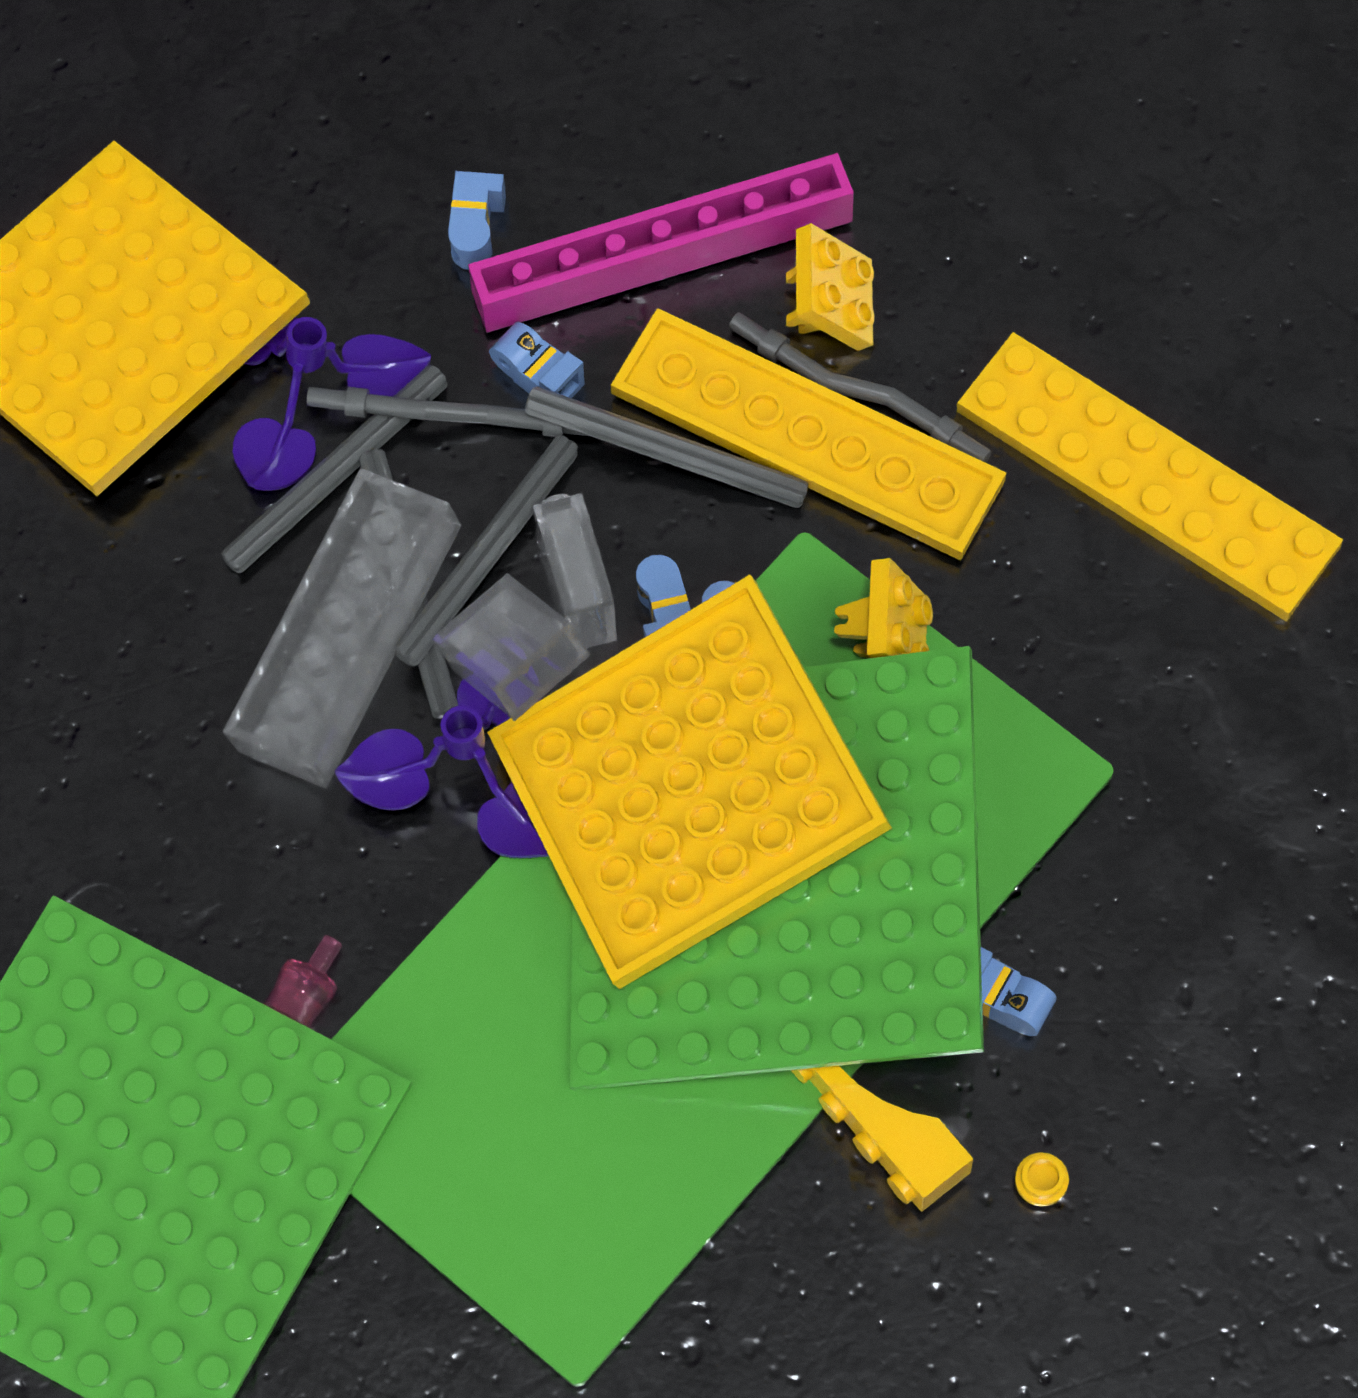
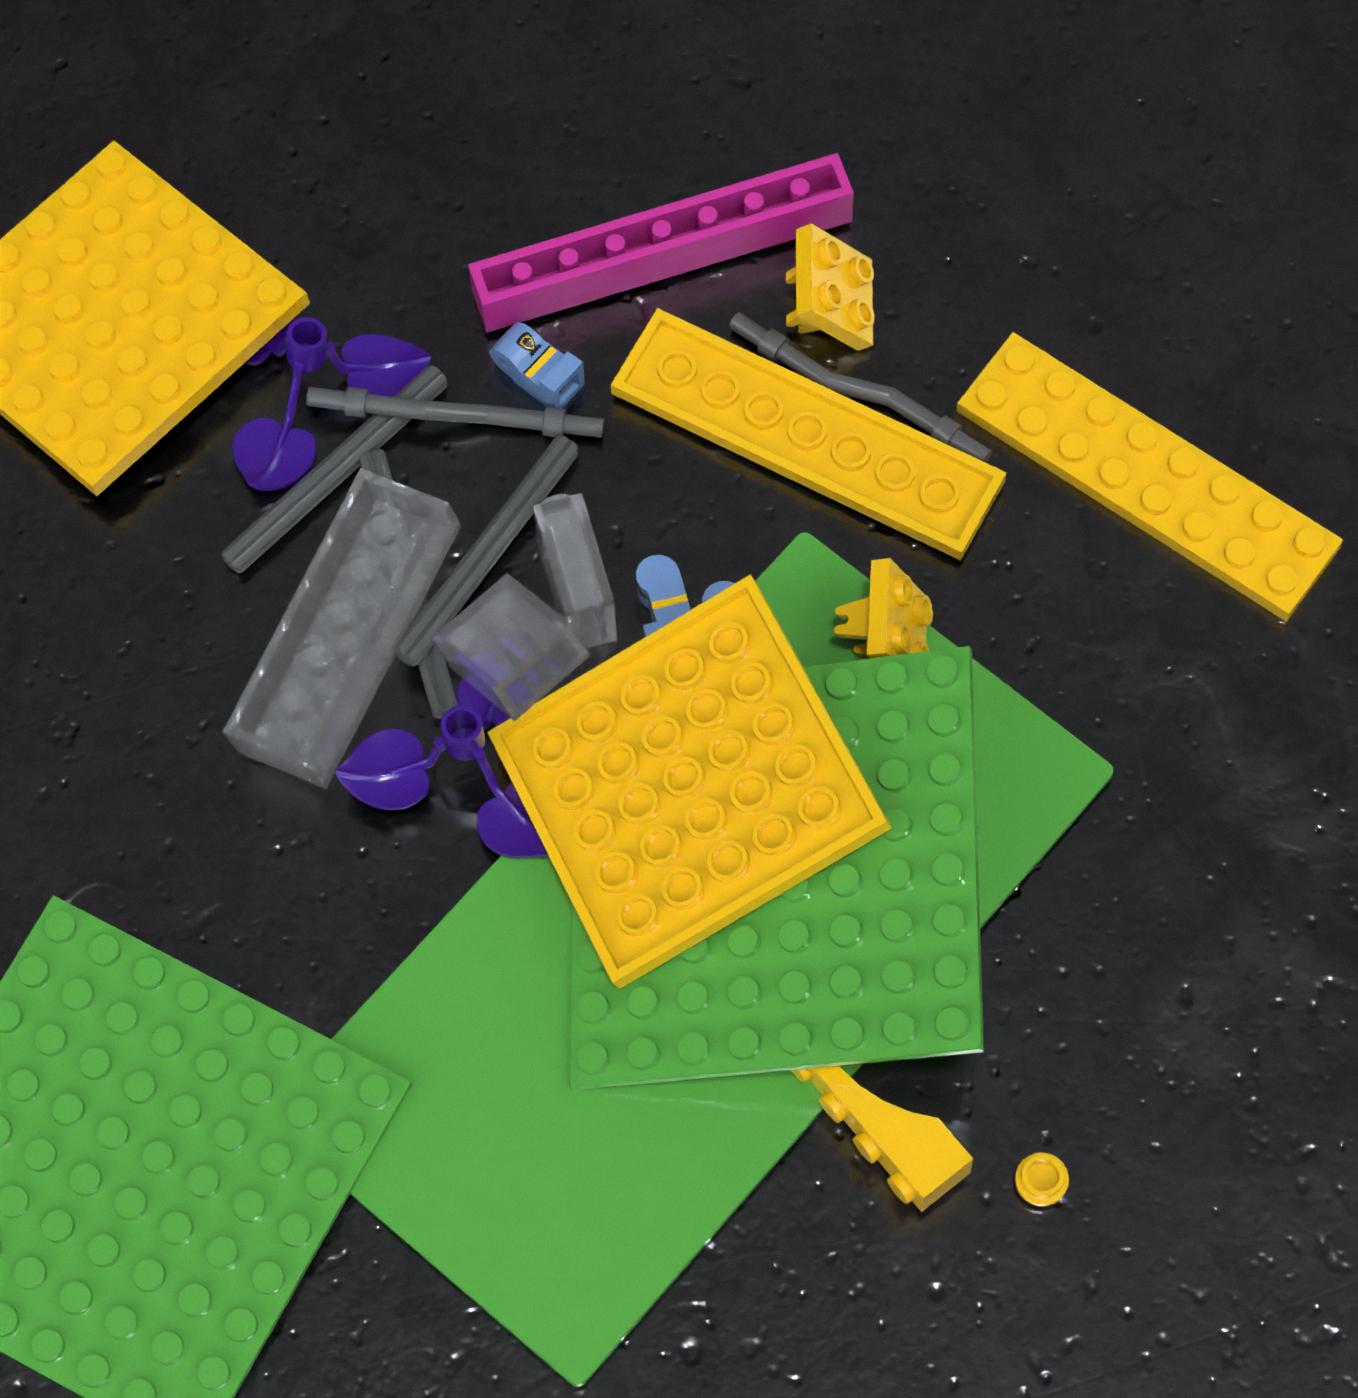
(304, 987): clear pink piece -> none
(472, 203): medium blue leg -> none
(666, 447): dark grey axle -> none
(1013, 998): medium blue leg -> none

